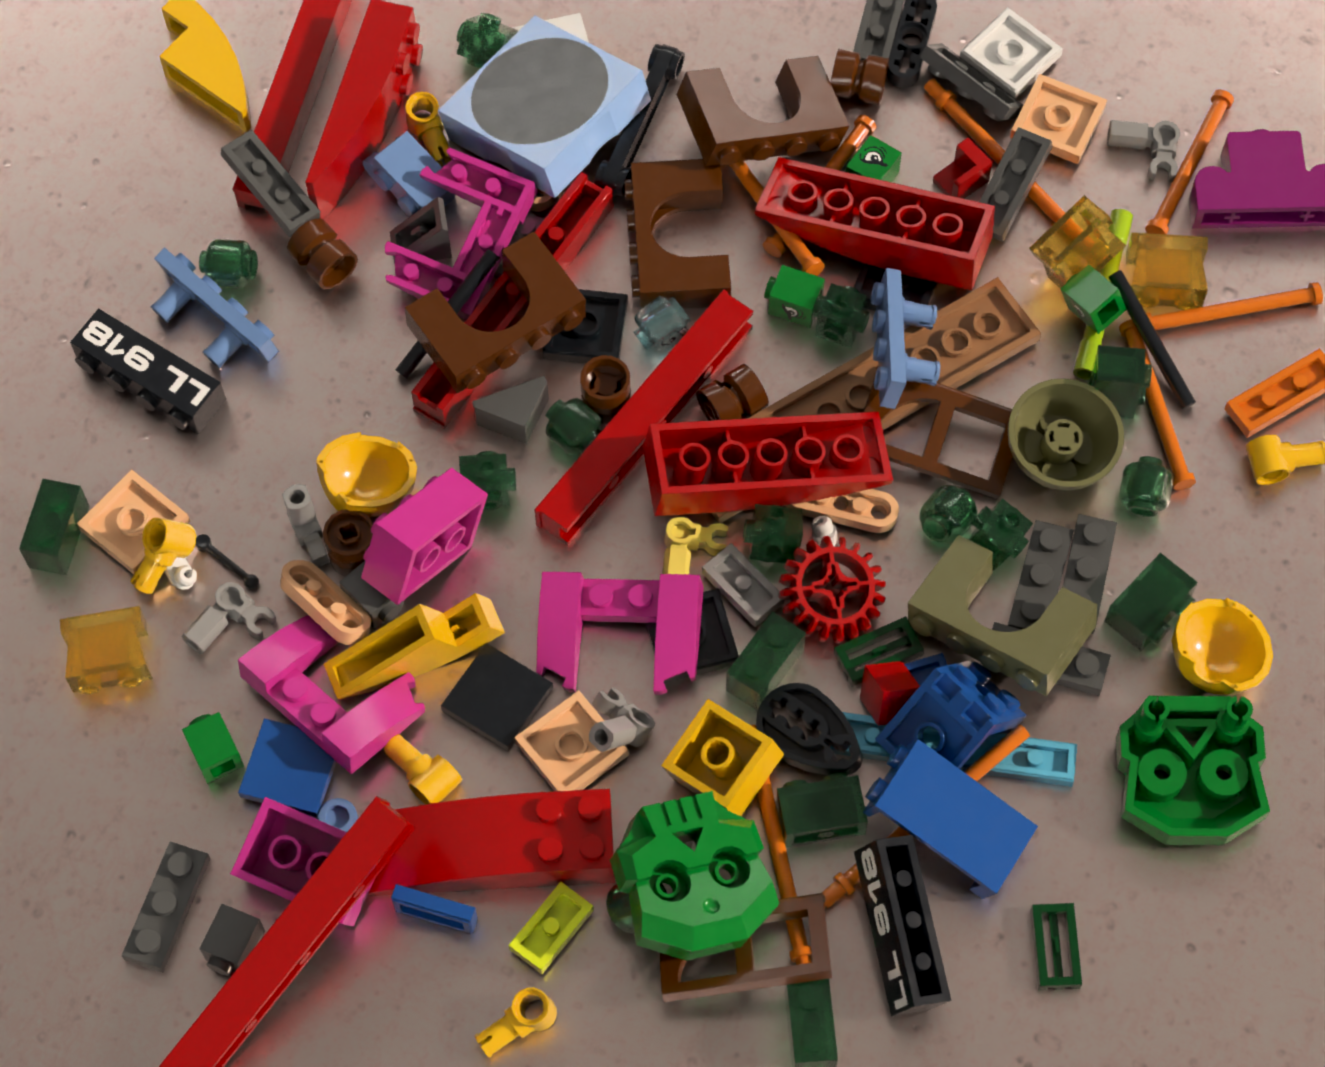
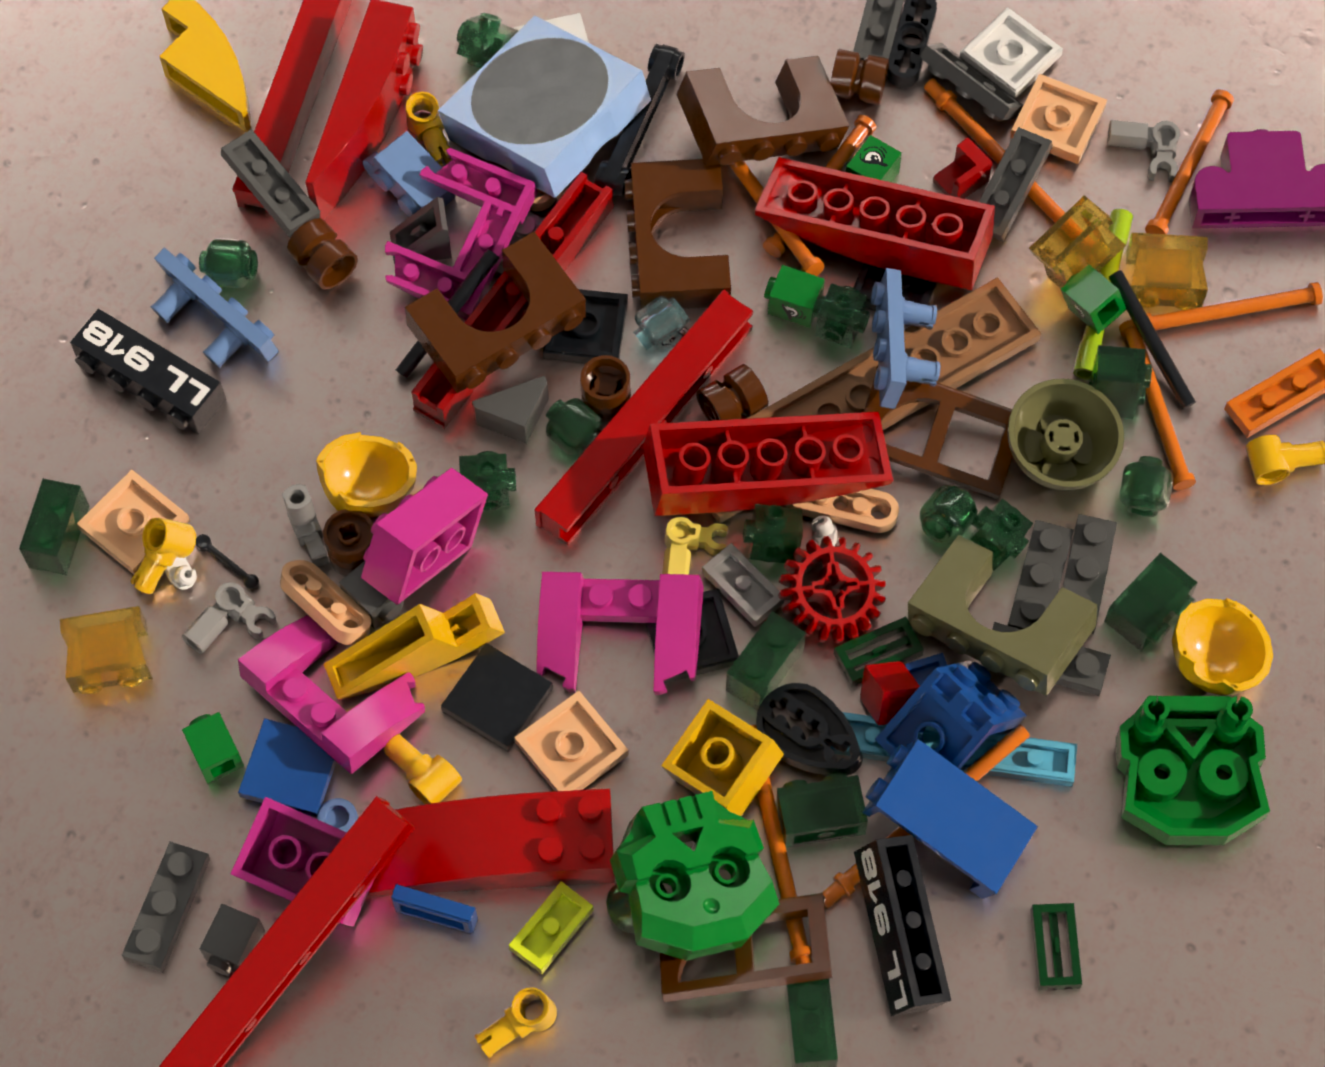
(626, 725): light grey bar -> none

